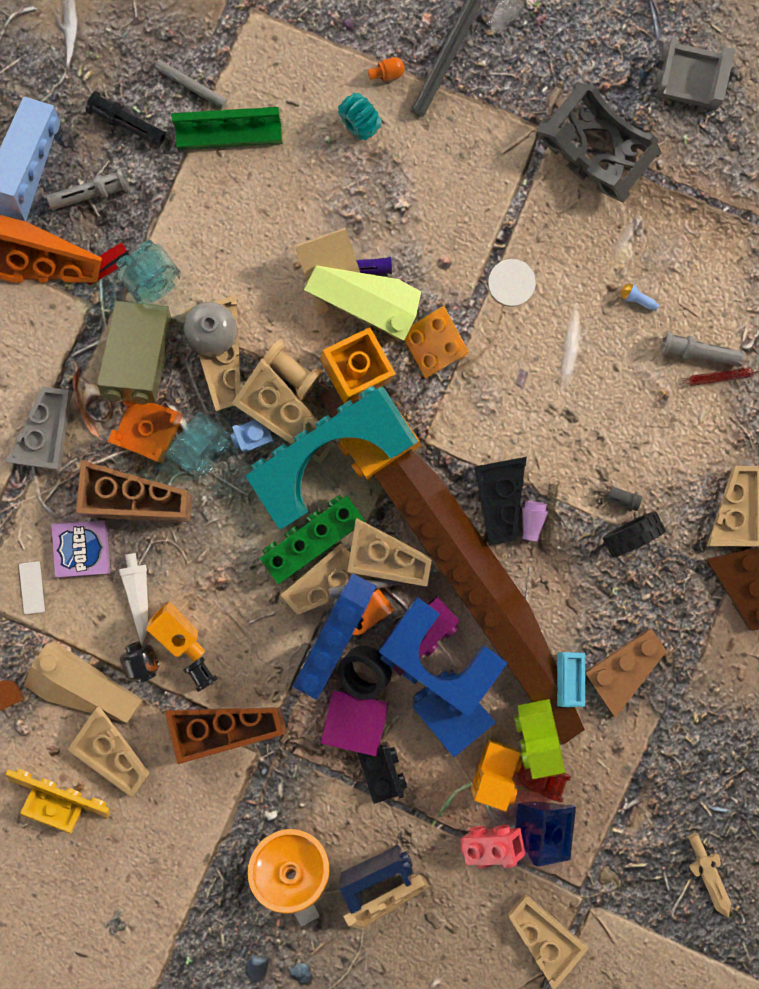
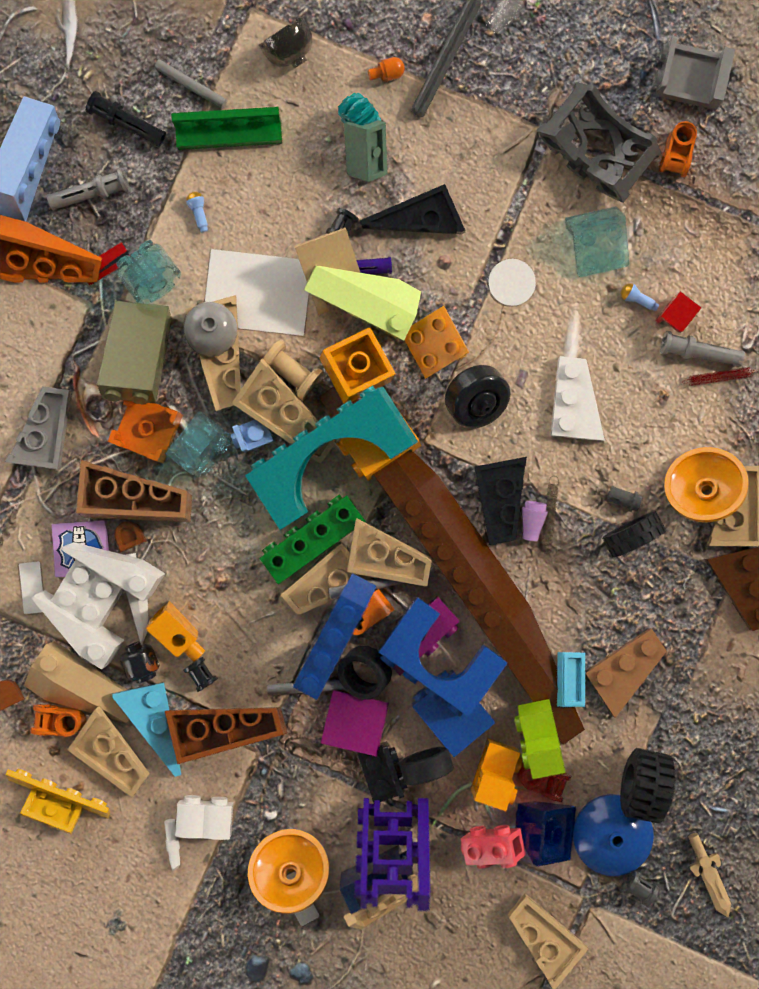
(52, 720): none -> orange piece
(90, 595): none -> white wedge
(128, 535): none -> dark orange tile
(146, 710): none -> medium azure wing
(172, 843): none -> white piece
(195, 202): none -> light blue piece
(204, 818): none -> white brick
(265, 287): none -> white sticker
(287, 688): none -> light grey bar
(289, 44): none -> clear smoke cylinder
(346, 216): none -> black bush
(366, 150): none -> sand green panel
(416, 853): none -> dark purple fence
(423, 213): none -> black wing
(426, 766): none -> black tyre
(477, 396): none -> black wheel
(574, 402): none -> white wing
(594, 834): none -> blue dish
(599, 241): none -> clear light blue bracket
(640, 888): none -> dark grey bush
(647, 785): none -> black tyre
(678, 154): none -> orange piece
(679, 312): none -> red panel
(706, 470): none -> light orange dish

